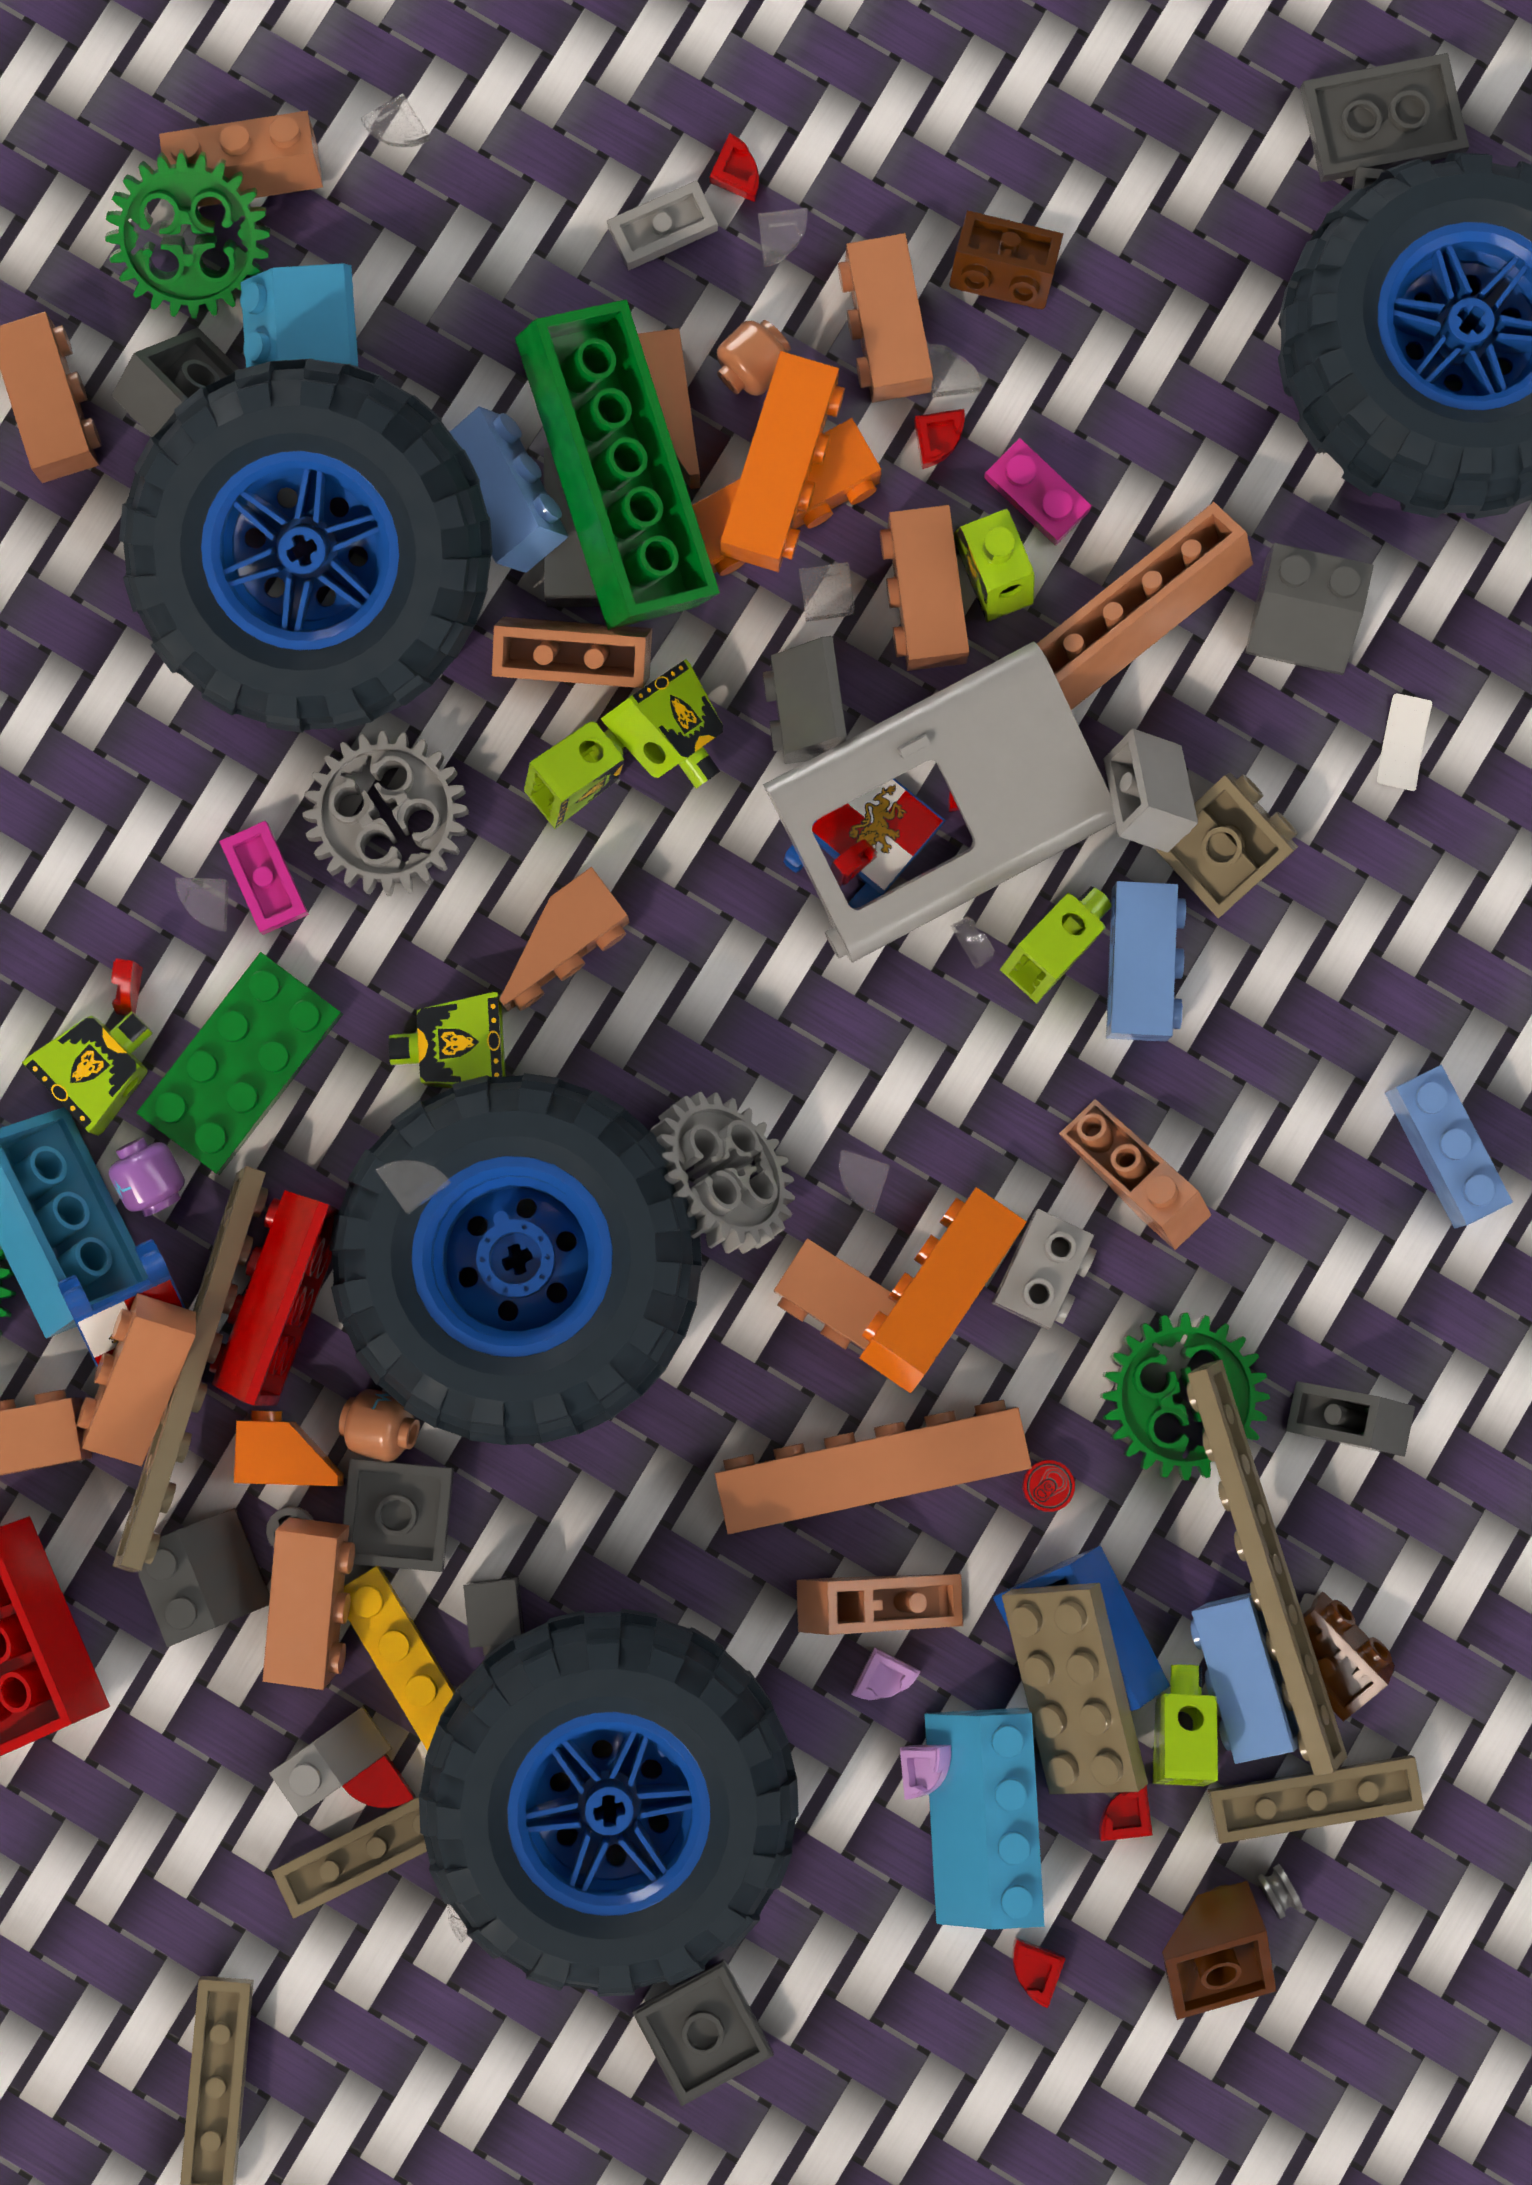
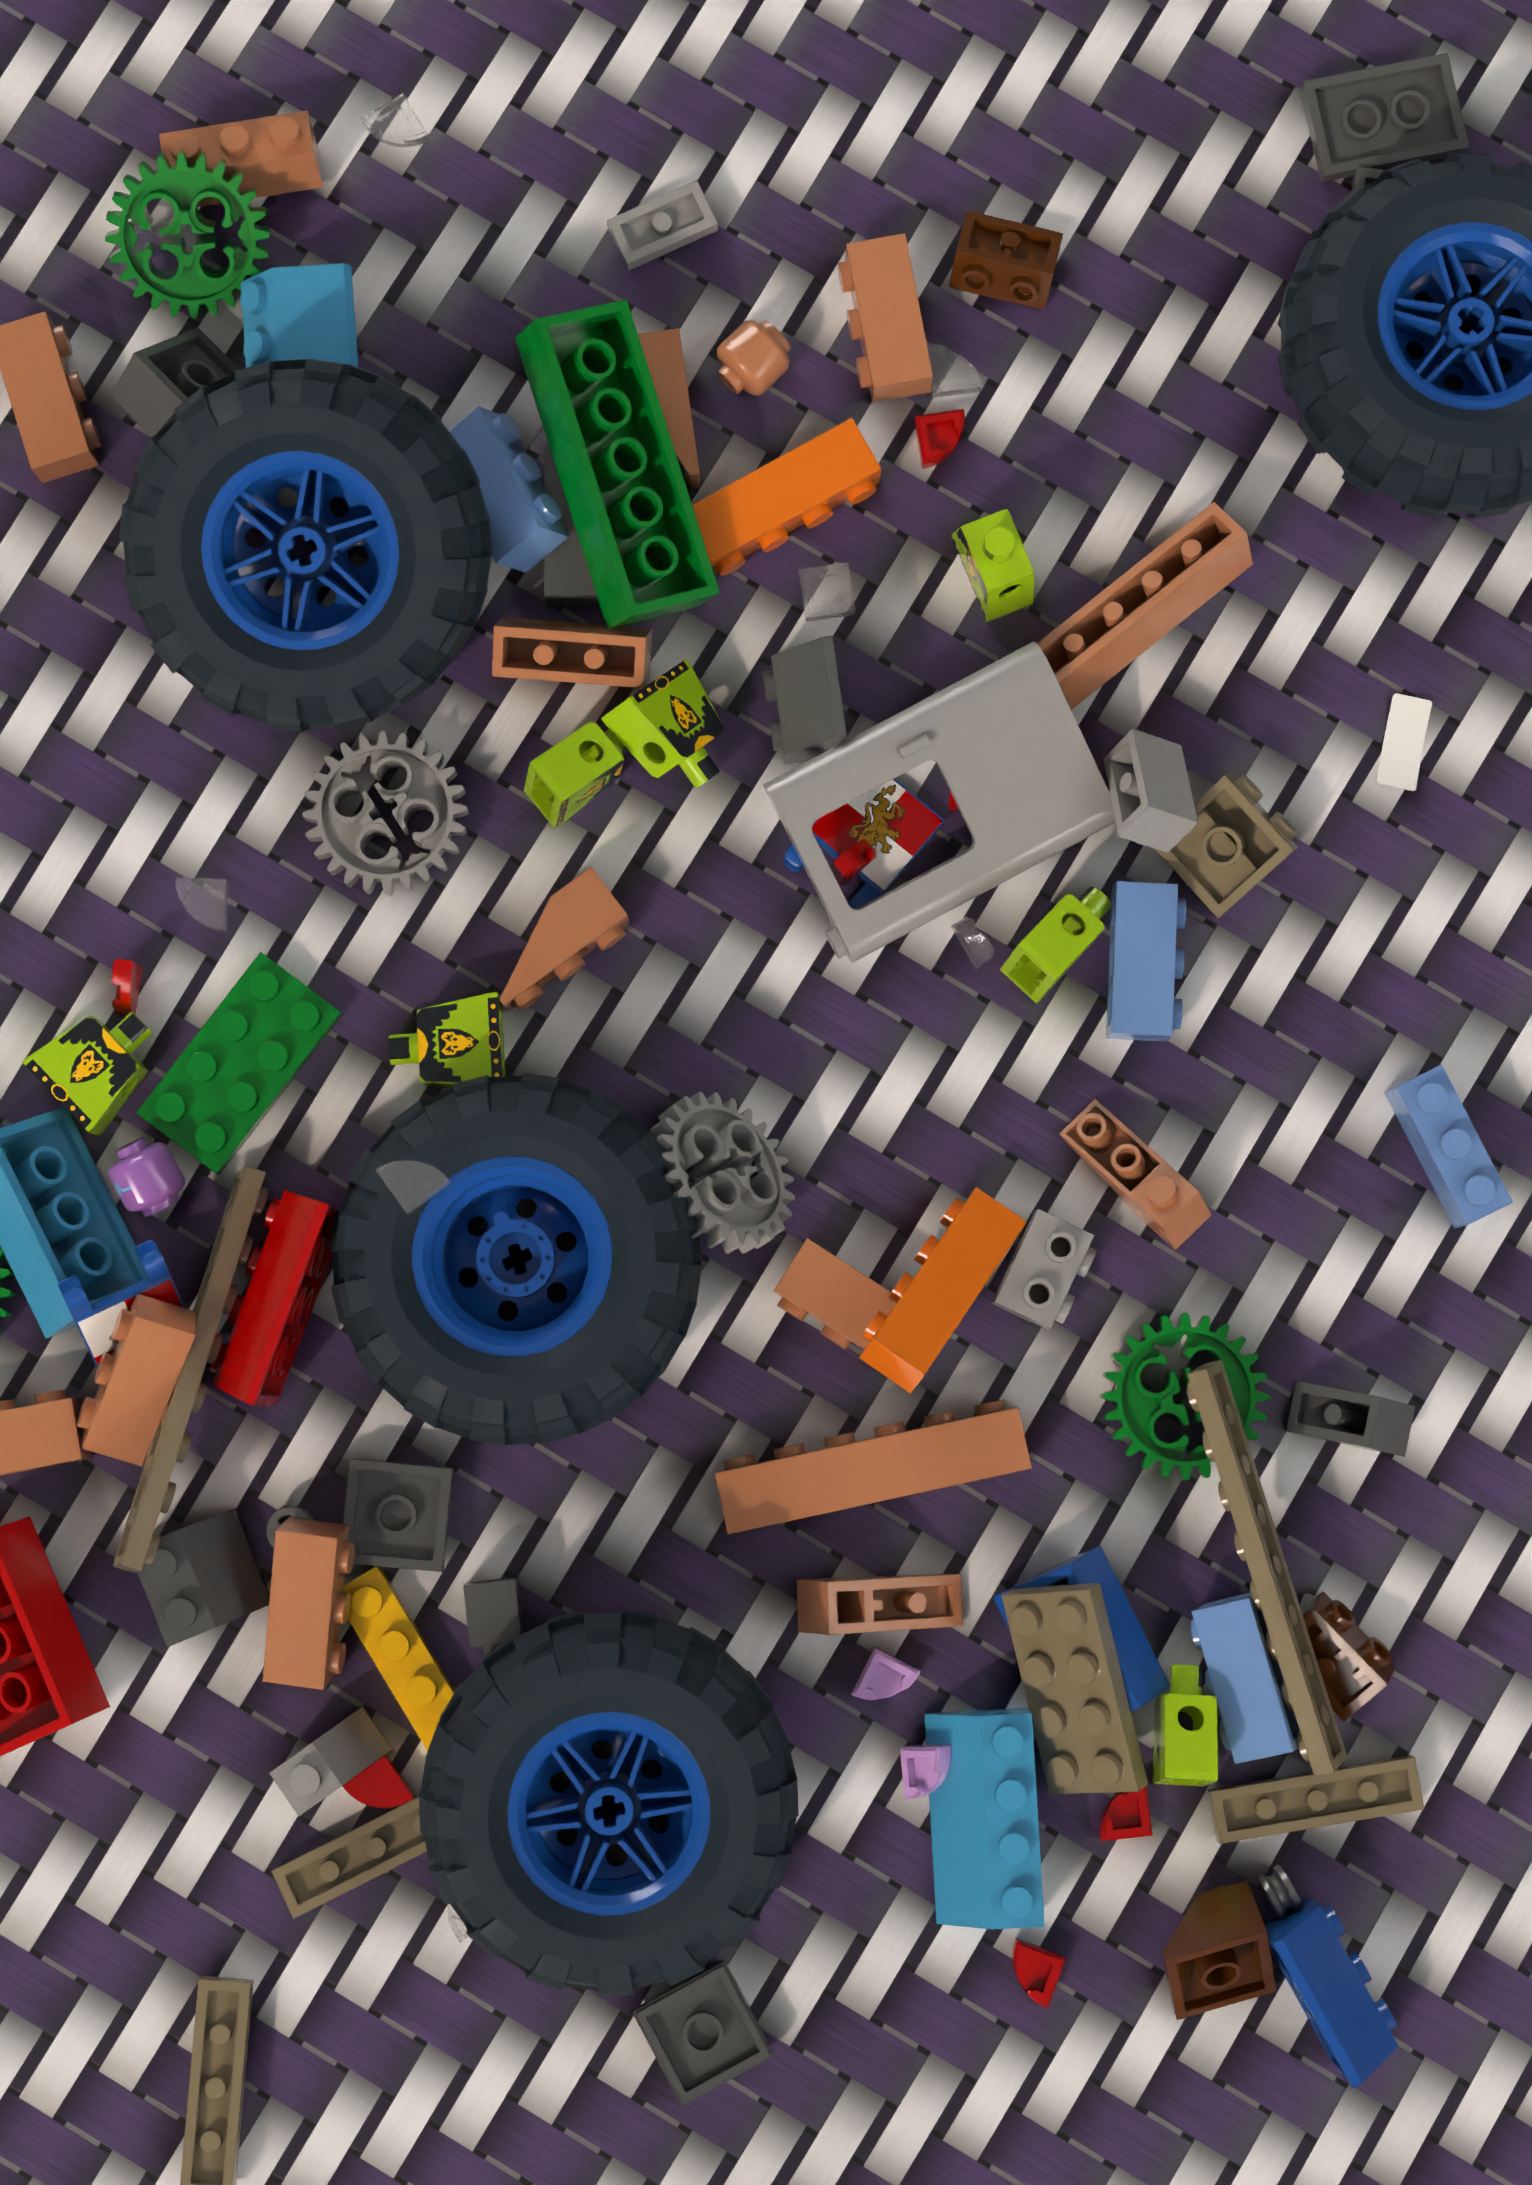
(264, 877): dark pink plate -> none
(280, 1454): orange slope -> none
(377, 1426): nougat head -> none
(736, 169): red tile -> none
(780, 462): orange brick -> none
(781, 233): clear tile -> none
(862, 1179): clear tile -> none
(925, 588): nougat brick -> none
(1037, 491): dark pink plate -> none
(1048, 1485): red tile -> none
(1308, 608): dark grey slope -> none
(1332, 1989): none -> blue slope

